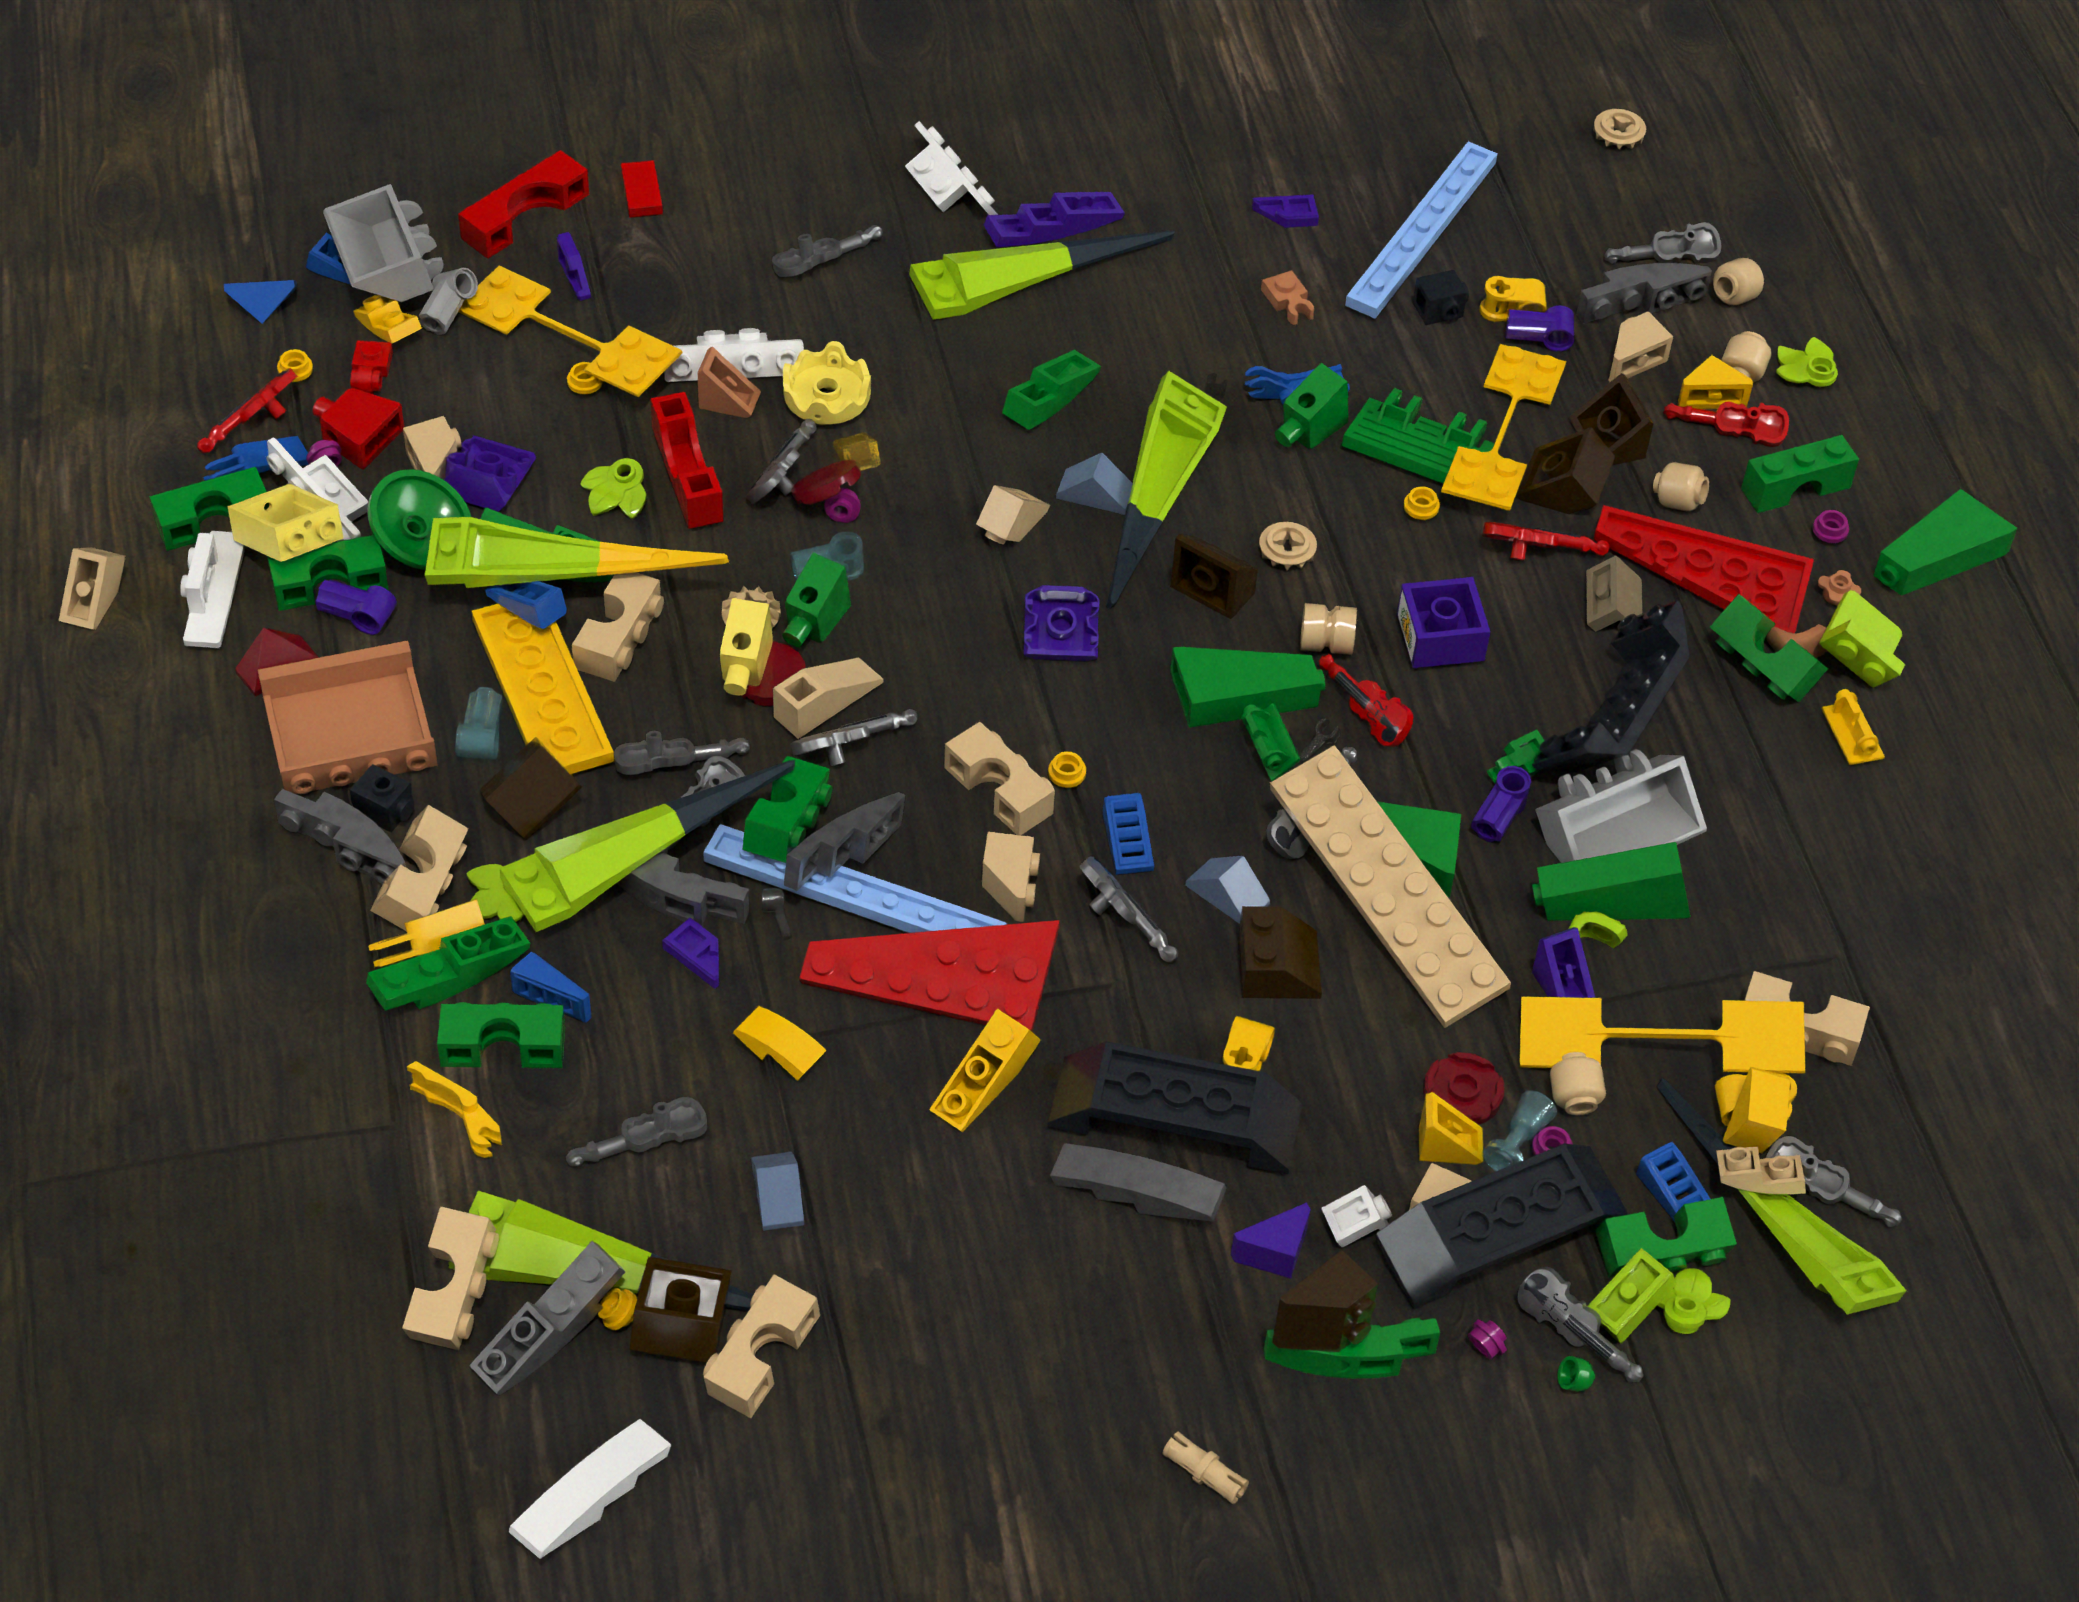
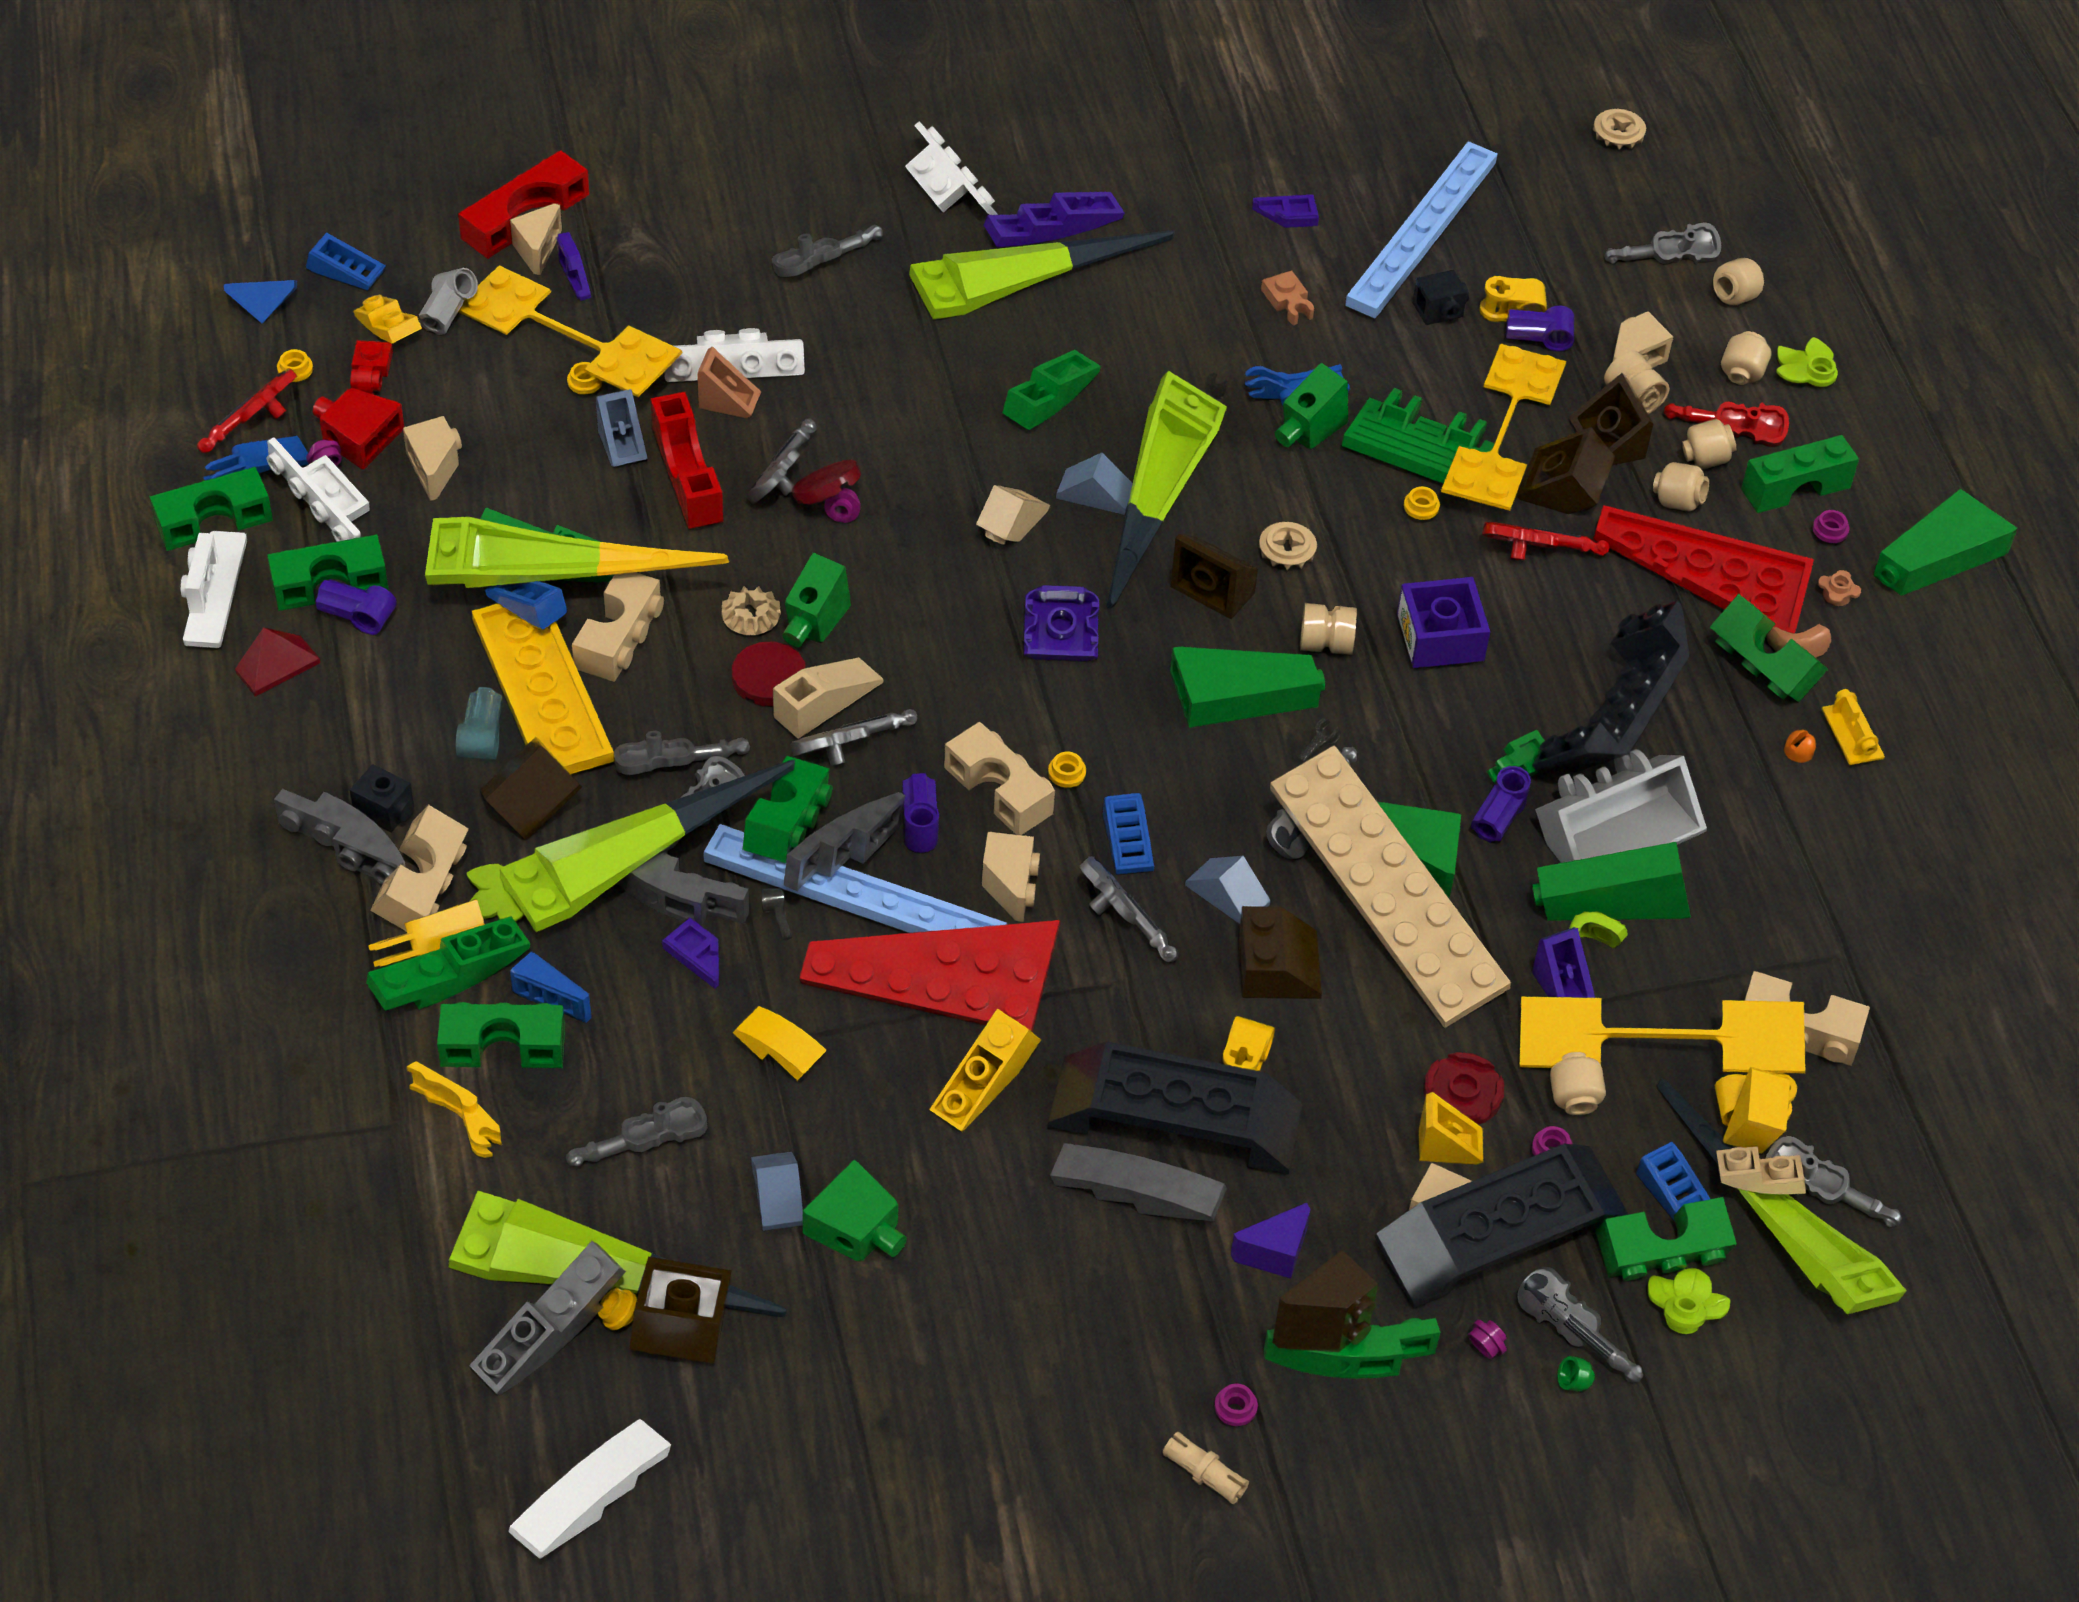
(90, 586): tan slope -> none
(291, 524): light yellow window -> none
(345, 714): nougat panel -> none
(380, 247): light grey piece -> none
(411, 502): green dish -> none
(444, 1314): tan arch -> none
(487, 471): dark purple slope -> none
(536, 235): none -> tan slope
(611, 489): lime plate -> none
(620, 428): none -> sand blue slope
(641, 188): red tile -> none
(745, 645): light yellow torso -> none
(776, 1314): tan arch -> none
(831, 371): light yellow plate -> none
(844, 549): clear light blue piece -> none
(854, 1216): none -> green torso
(859, 448): clear yellow slope -> none
(920, 813): none -> dark purple piece
(1239, 1395): none -> magenta plate
(1270, 739): green hinge -> none
(1356, 1215): white bracket -> none
(1388, 718): red piece -> none
(1529, 1118): clear light blue piece -> none
(1612, 593): dark tan panel -> none
(1632, 1295): lime slope -> none
(1644, 285): flat silver slope -> none
(1647, 383): none -> tan wheel
(1709, 444): none -> tan head
(1714, 384): yellow slope -> none
(1805, 749): none -> orange hinge
(1863, 640): lime bracket -> none

